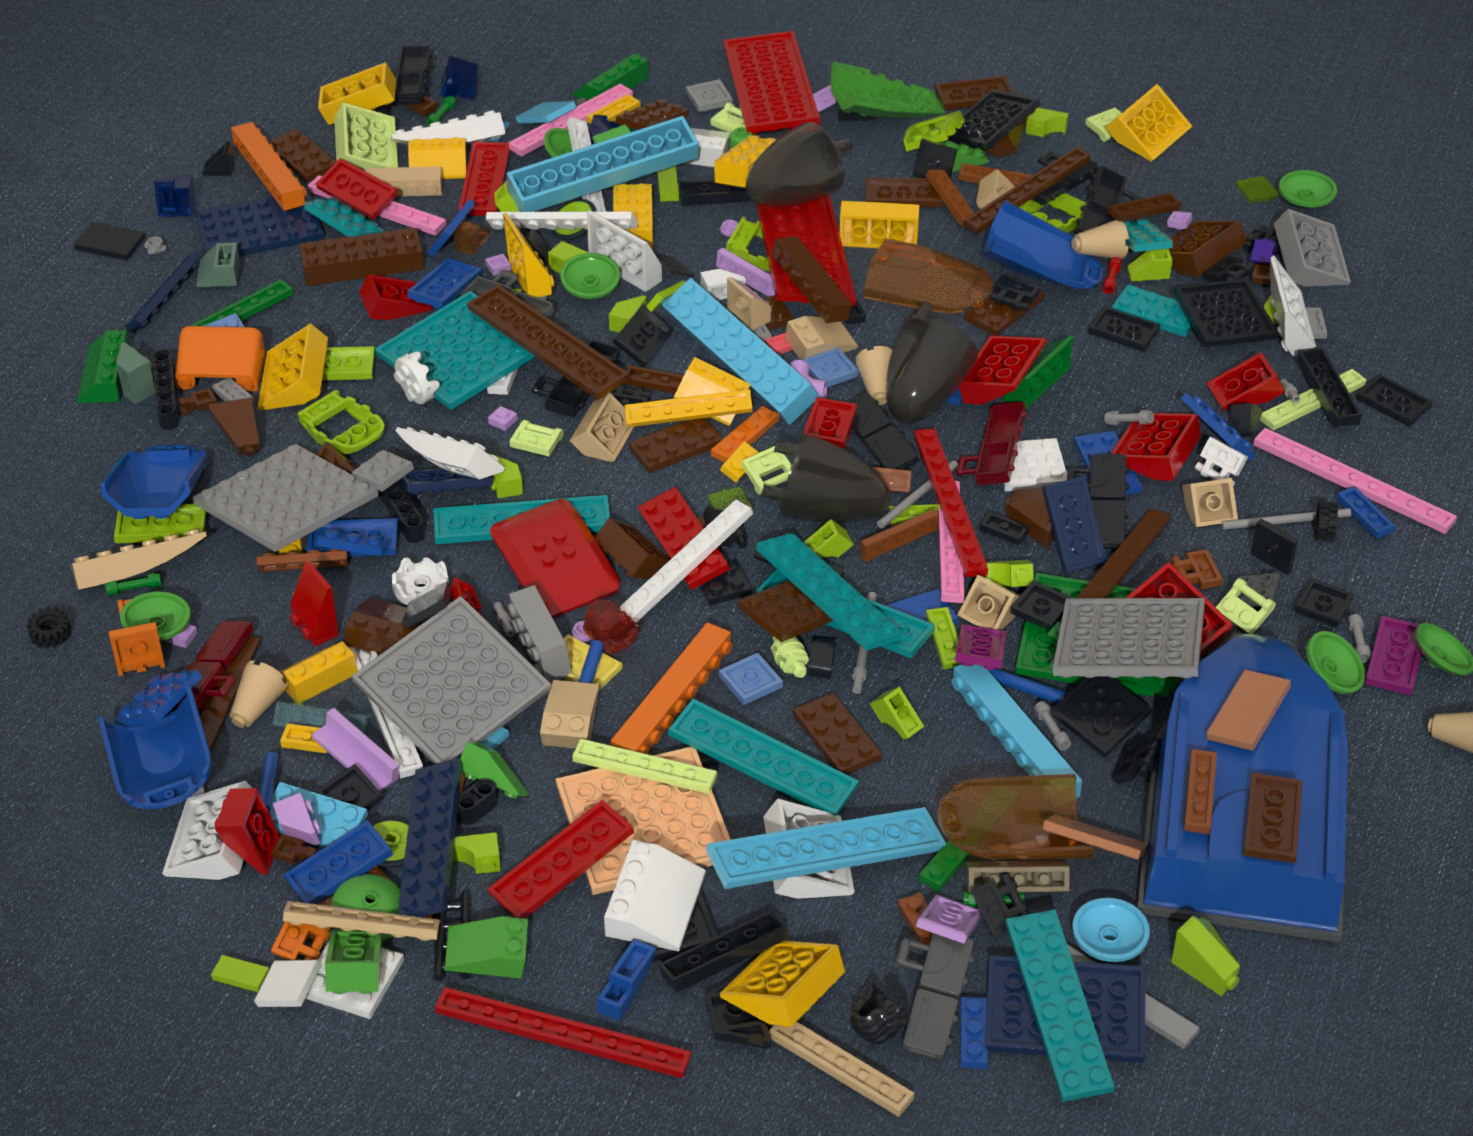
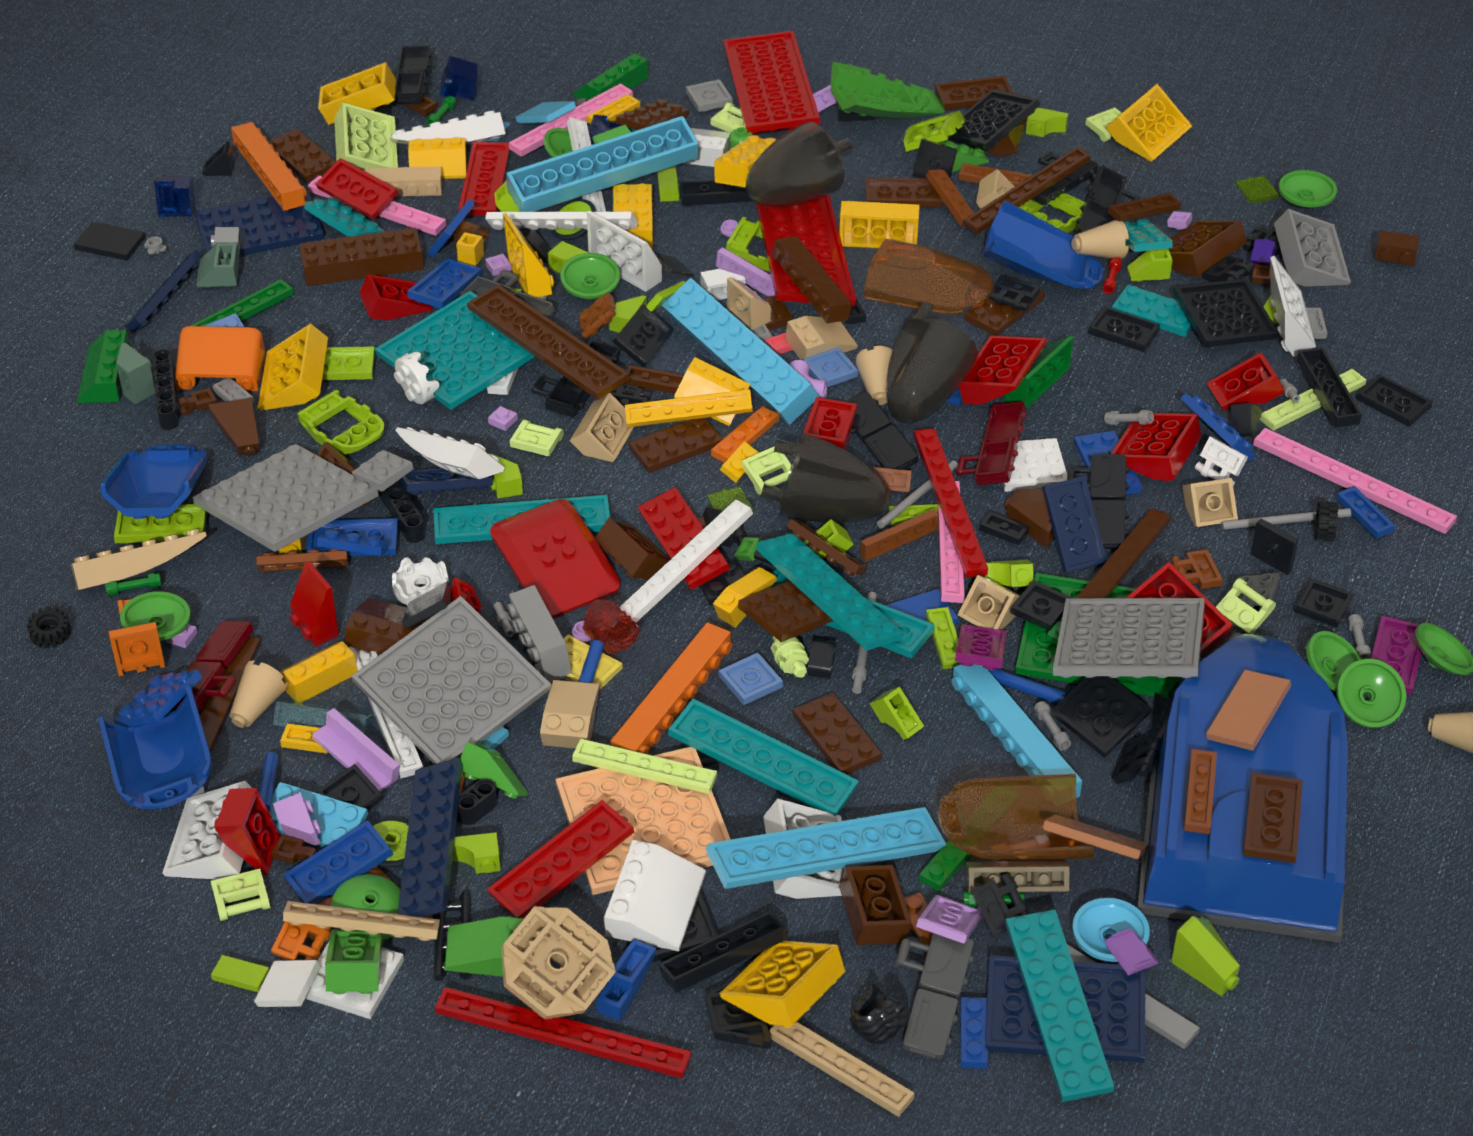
(226, 235): none -> light grey brick
(238, 888): none -> yellowish green plate
(470, 249): none -> yellow brick
(563, 938): none -> tan piece
(597, 315): none -> dark orange plate
(747, 548): none -> bright green plate
(752, 583): none -> yellow slope
(819, 544): none -> reddish brown plate
(875, 904): none -> reddish brown brick
(1130, 951): none -> medium lavender piece
(1382, 687): none -> bright green dish
(1396, 247): none -> reddish brown brick

